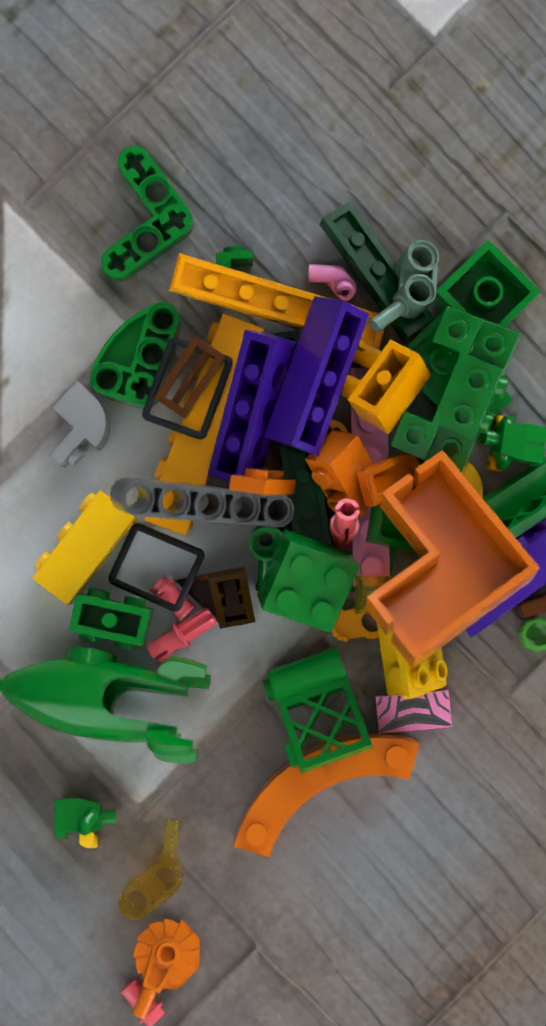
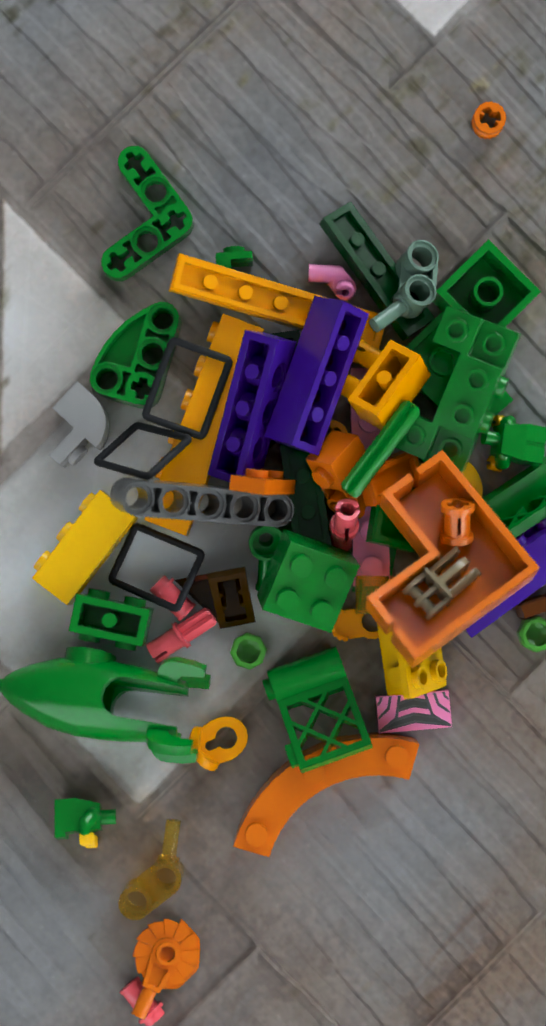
(99, 460): none -> black piece
(177, 370): reddish brown tile -> none
(212, 758): none -> light orange piece
(248, 651): none -> bright green tile
(380, 449): none -> green axle
(439, 584): none -> dark tan arm
(457, 521): none -> orange bush
(493, 110): none -> orange bush

